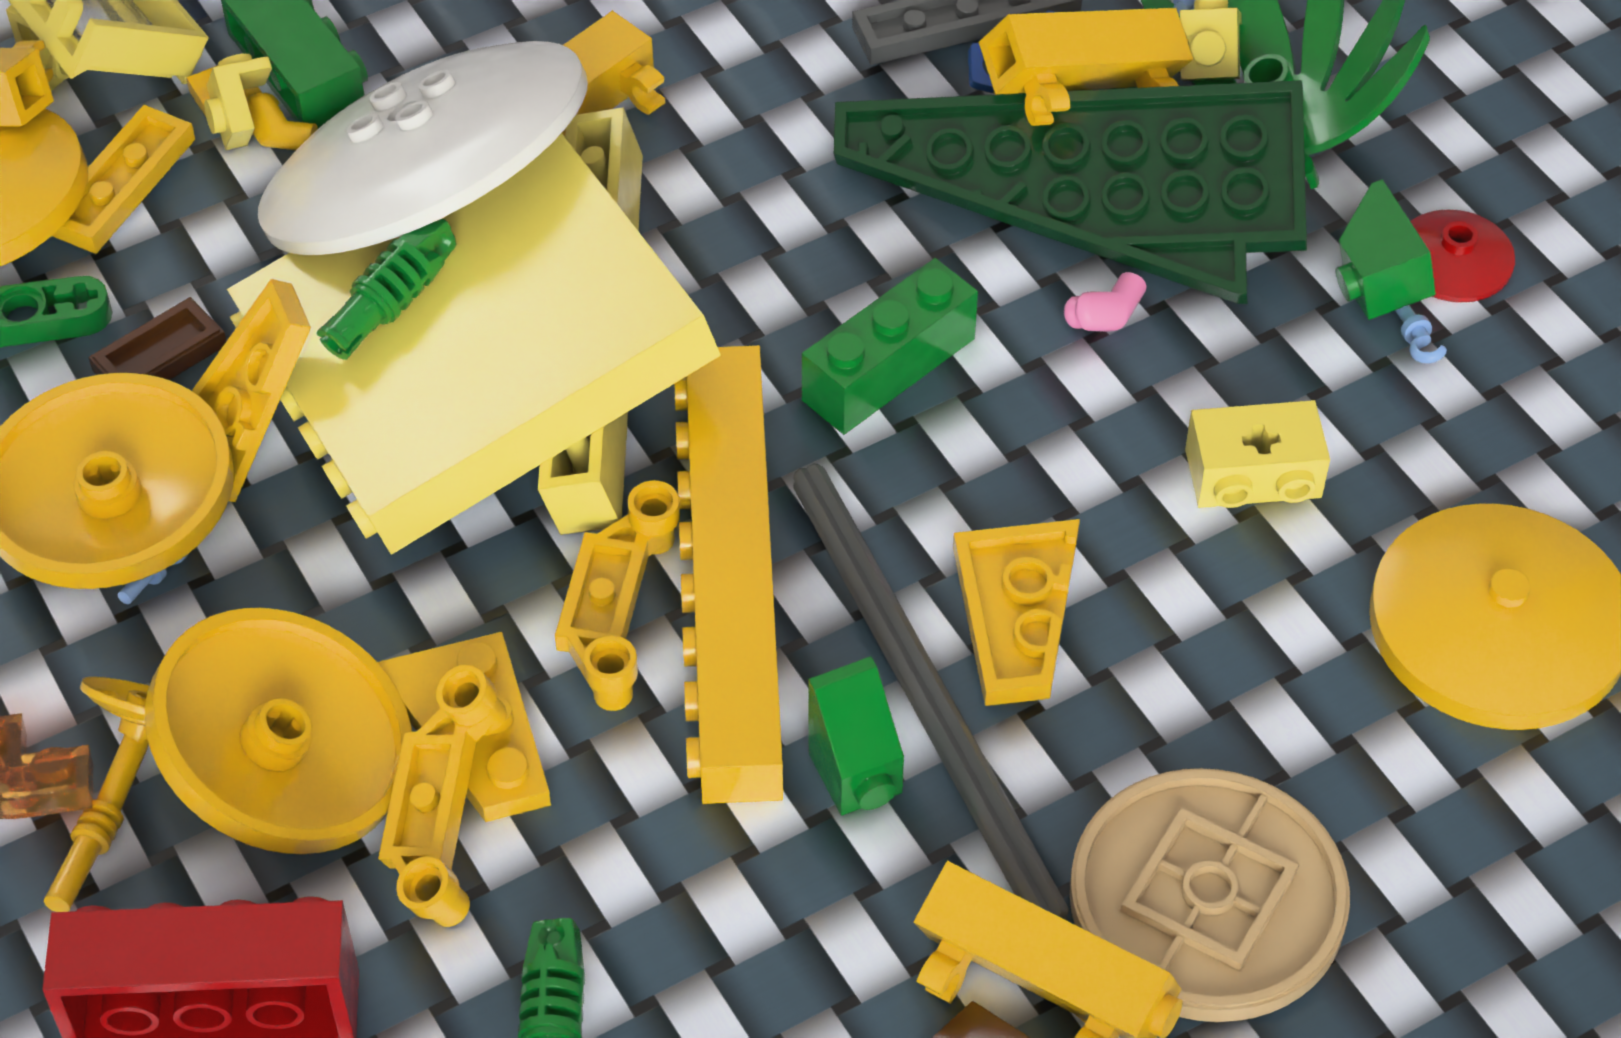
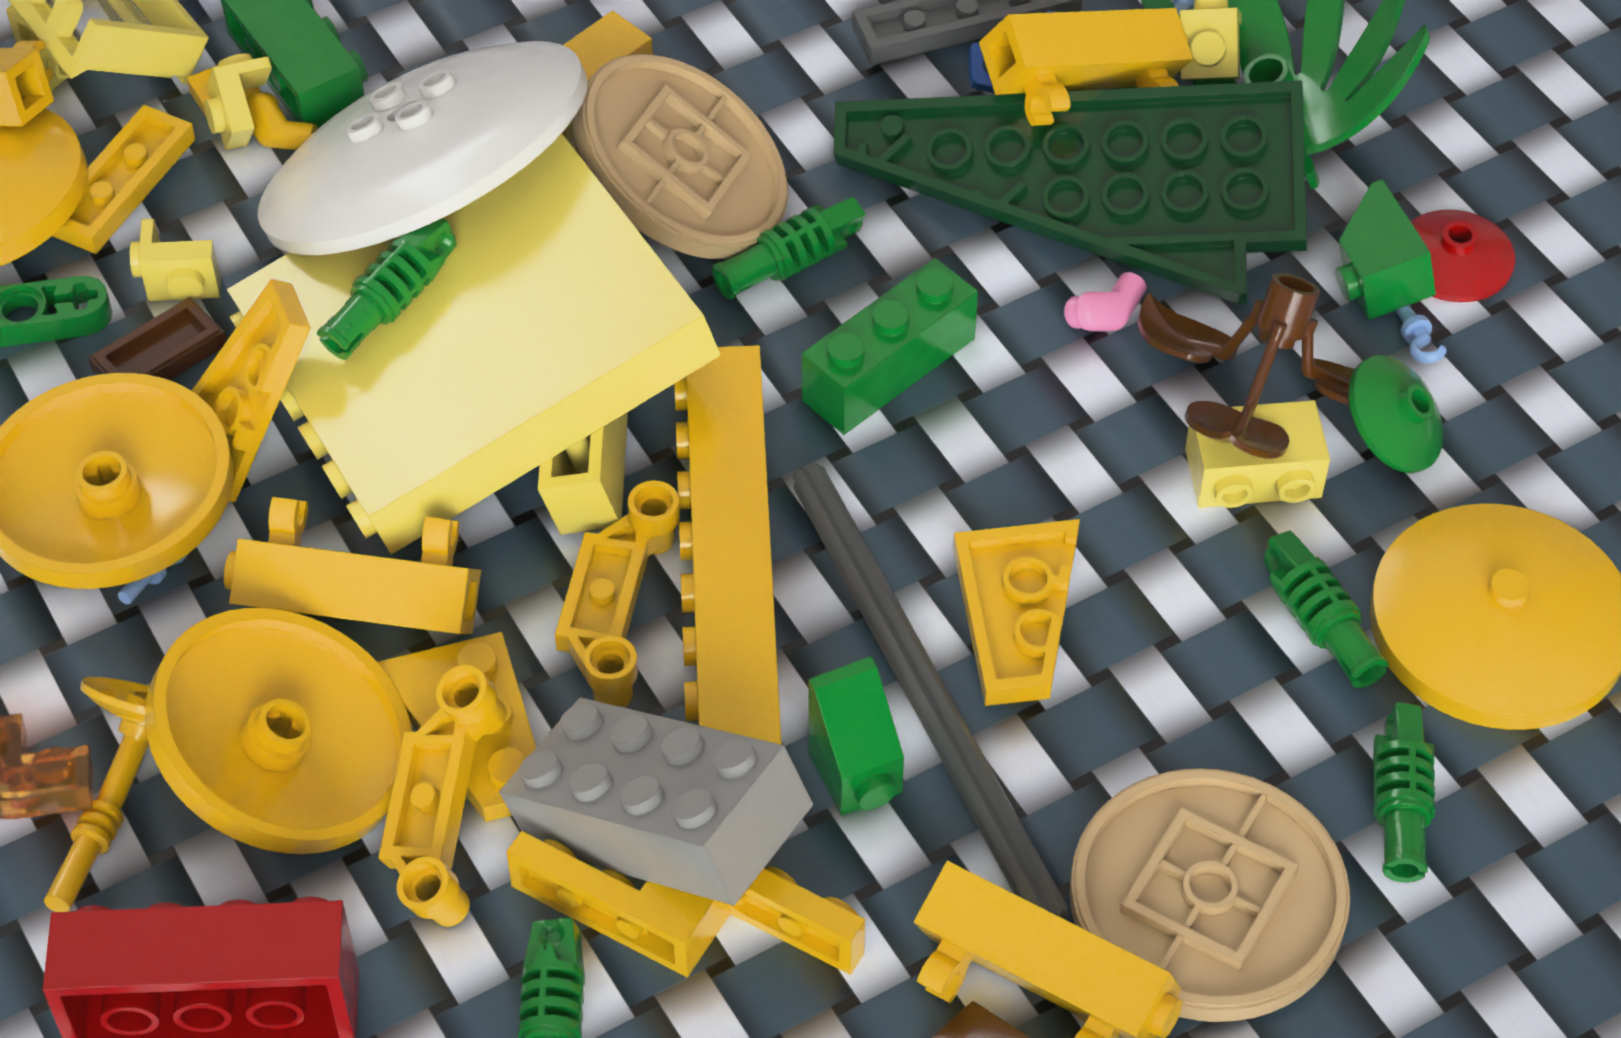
(174, 268): none -> light yellow bracket
(352, 584): none -> yellow brick
(659, 798): none -> light grey piece
(679, 925): none -> yellow bracket
(681, 155): none -> tan plate
(790, 247): none -> green hinge
(1282, 321): none -> reddish brown plant
(1322, 608): none -> green hinge
(1395, 414): none -> green dish
(1404, 792): none -> green hinge

